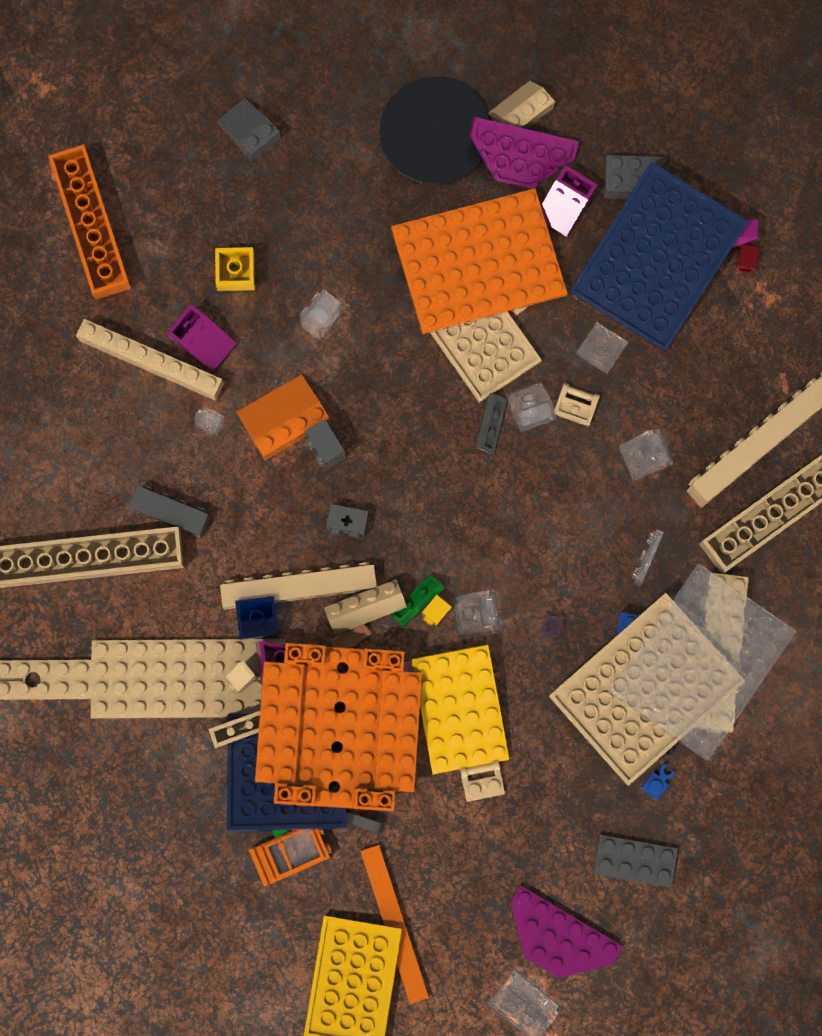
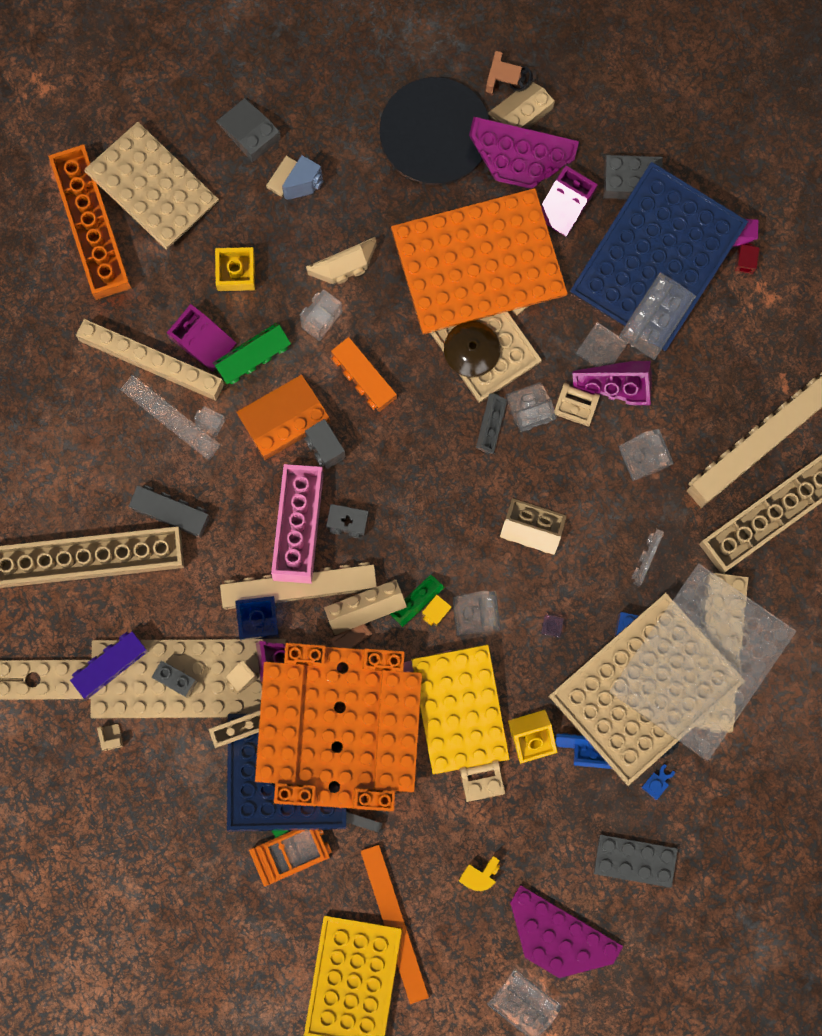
(109, 665): none -> dark purple brick
(110, 737): none -> tan panel
(151, 185): none -> tan plate
(170, 417): none -> clear plate
(174, 679): none -> dark grey brick
(252, 353): none -> green brick
(280, 175): none -> tan tile
(297, 524): none -> bright pink brick
(303, 179): none -> sand blue slope
(344, 264): none -> tan wedge
(363, 374): none -> orange brick
(470, 361): none -> dark brown dish
(480, 880): none -> yellow brick
(507, 73): none -> nougat piece
(532, 736): none -> yellow slope
(533, 526): none -> tan slope
(584, 752): none -> blue bracket
(621, 381): none -> magenta wedge
(657, 316): none -> clear slope

